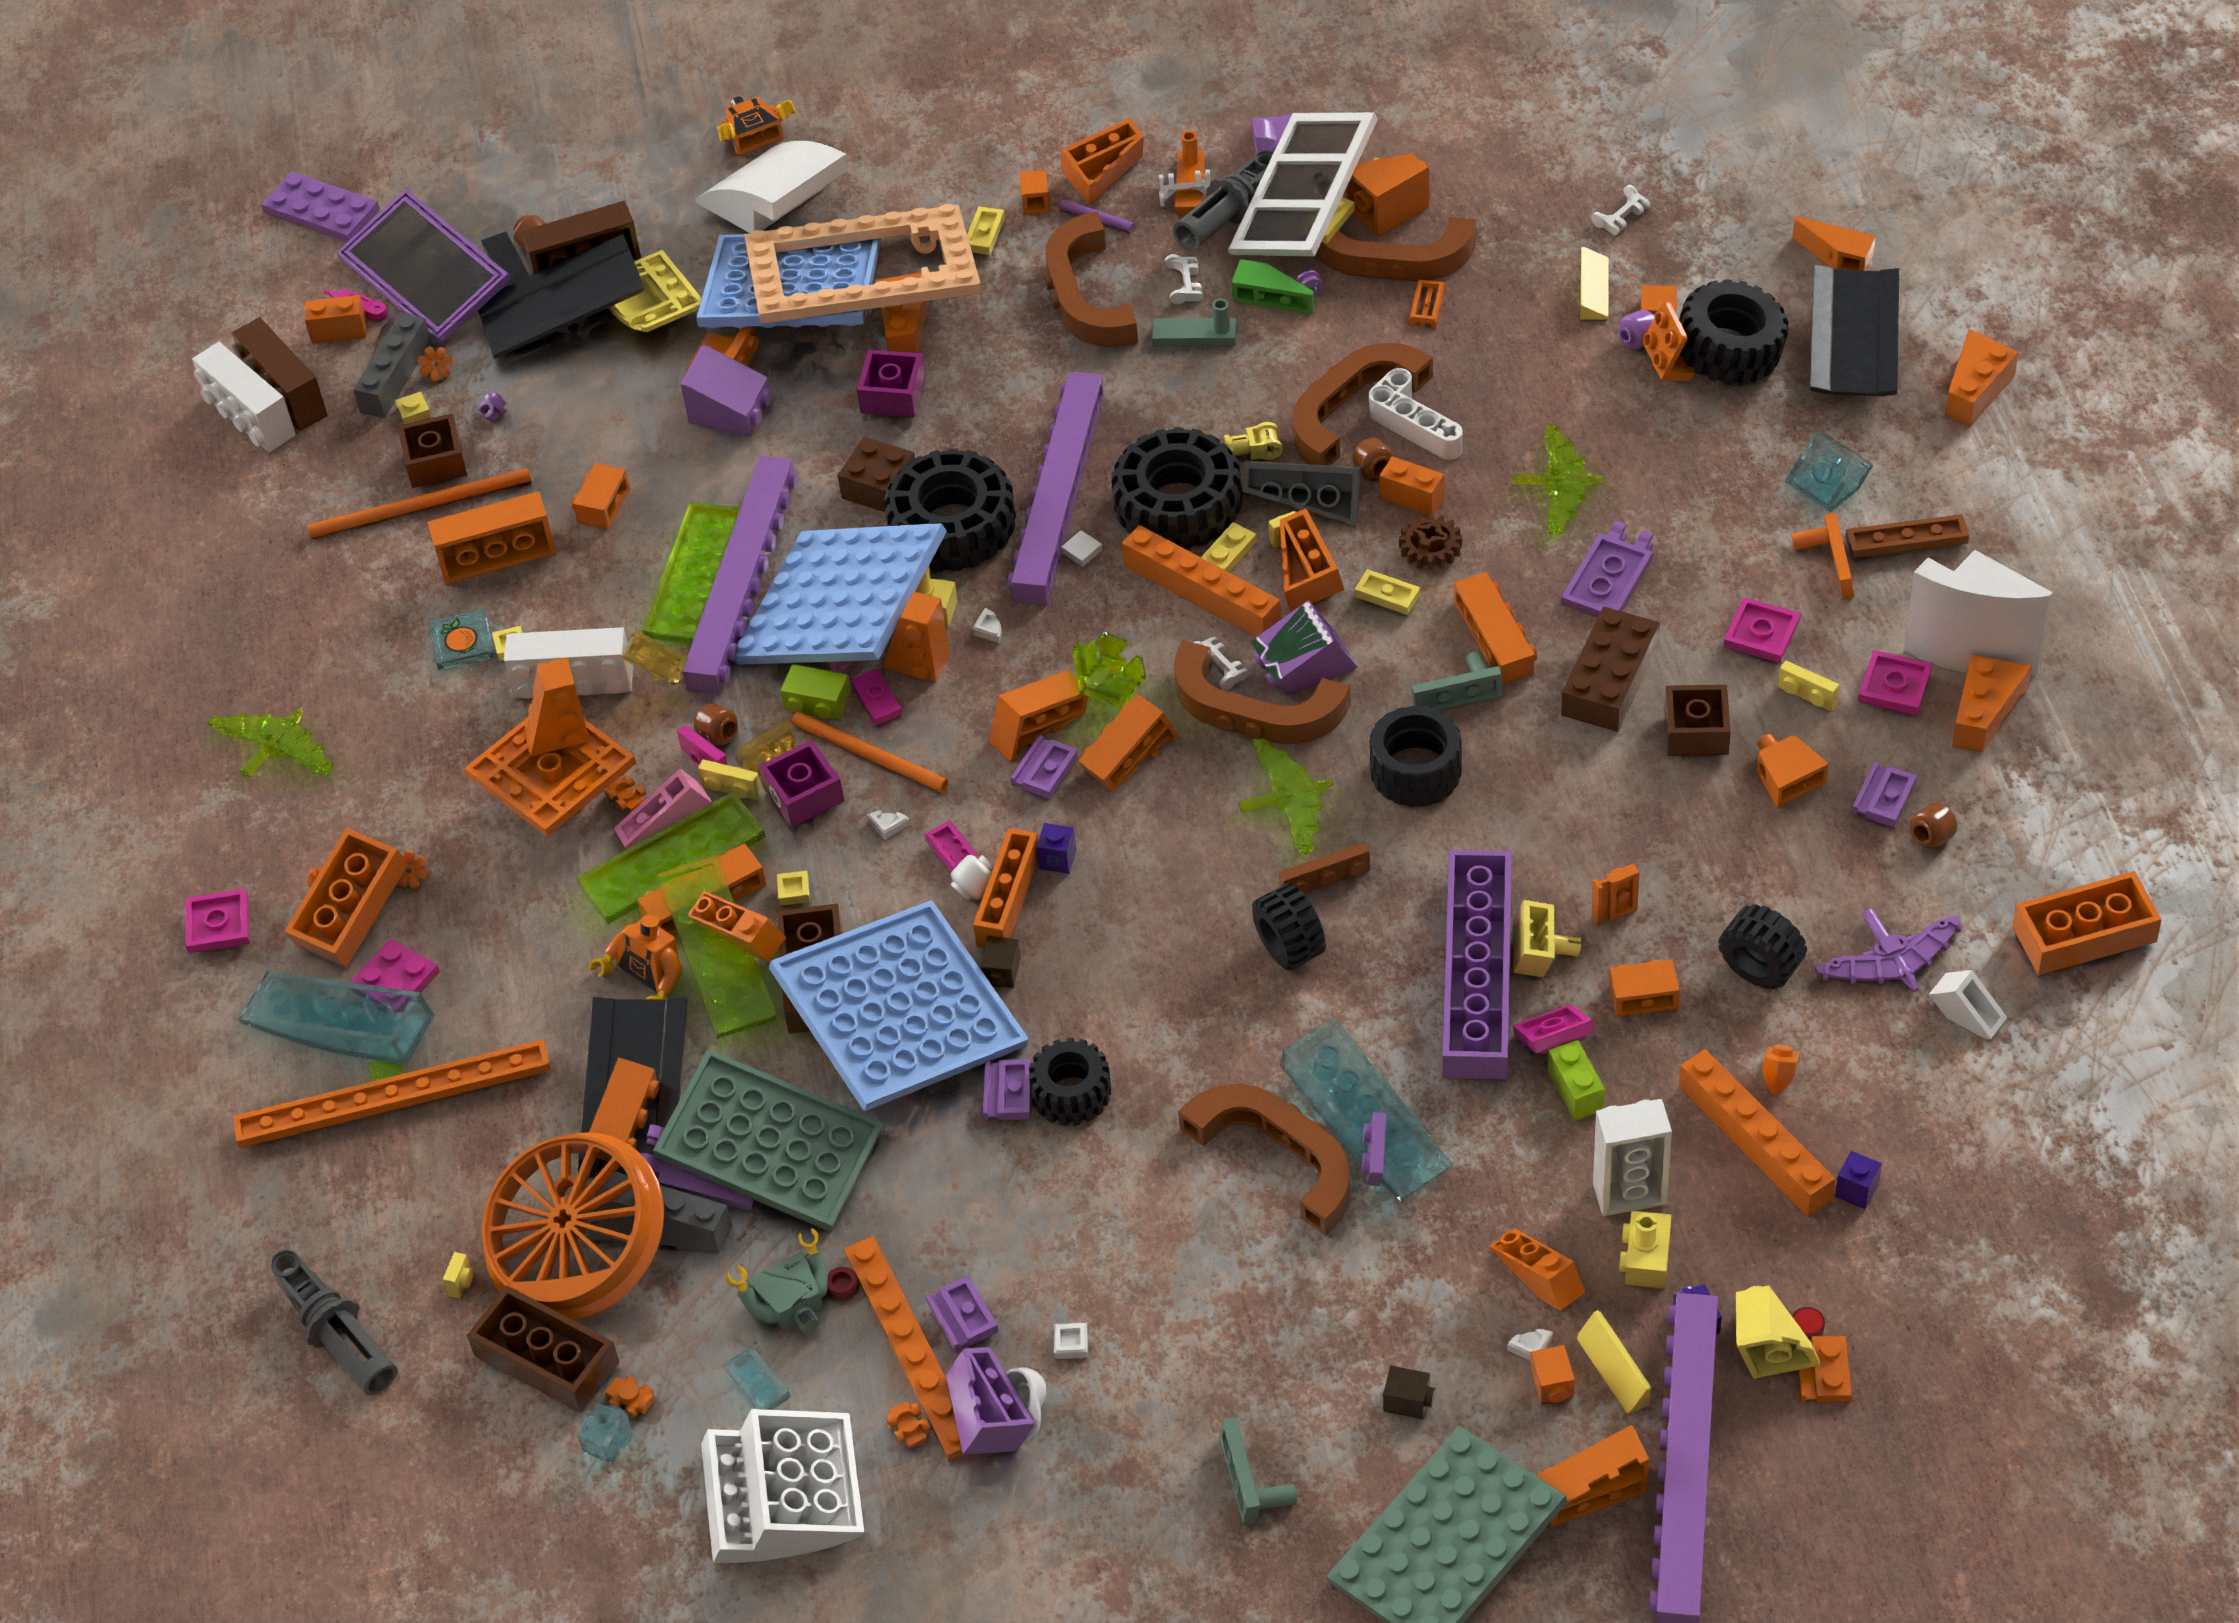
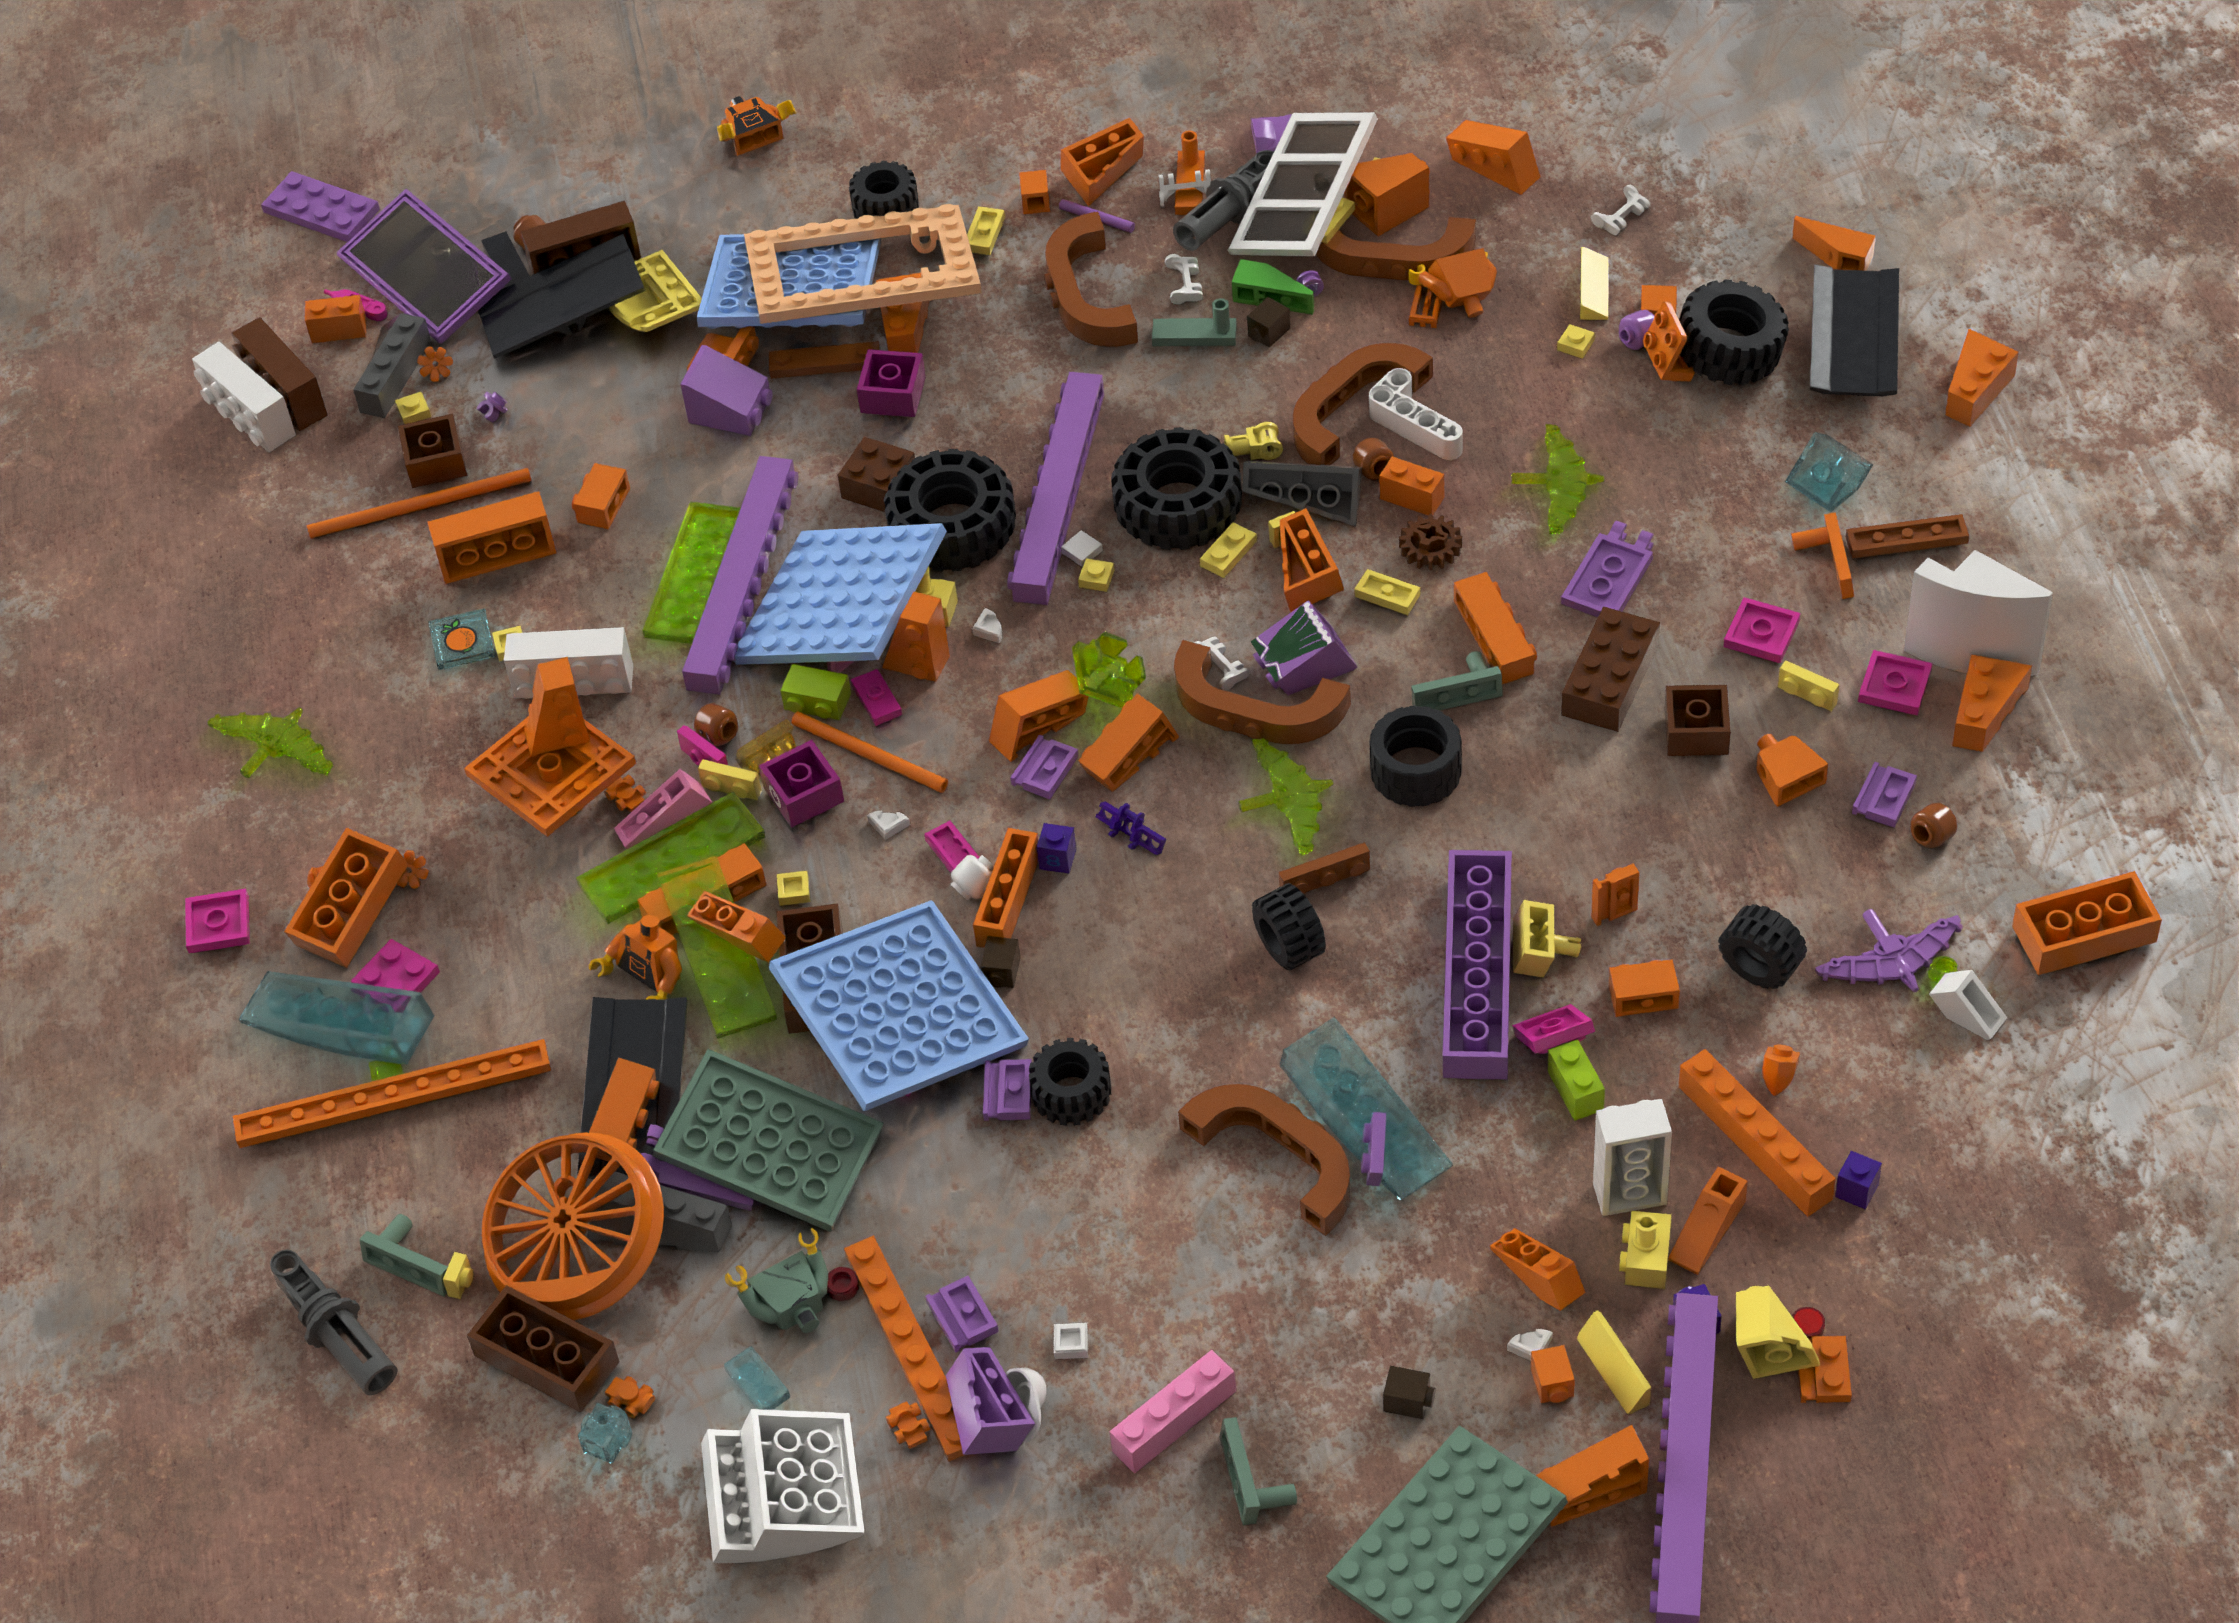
(388, 1255): none -> sand green piece
(655, 658): clear yellow tile -> none
(774, 184): white slope -> none
(819, 359): none -> dark orange plate
(883, 189): none -> black tyre
(1096, 575): none -> light yellow plate
(1137, 829): none -> dark purple piece
(1172, 1411): none -> bright pink brick
(1200, 581): orange brick -> none
(1268, 322): none -> dark brown brick
(1459, 279): none -> orange torso
(1496, 153): none -> orange wedge
(1576, 341): none -> light yellow plate
(1709, 1220): none -> orange slope
(1941, 964): none -> clear neon green plate

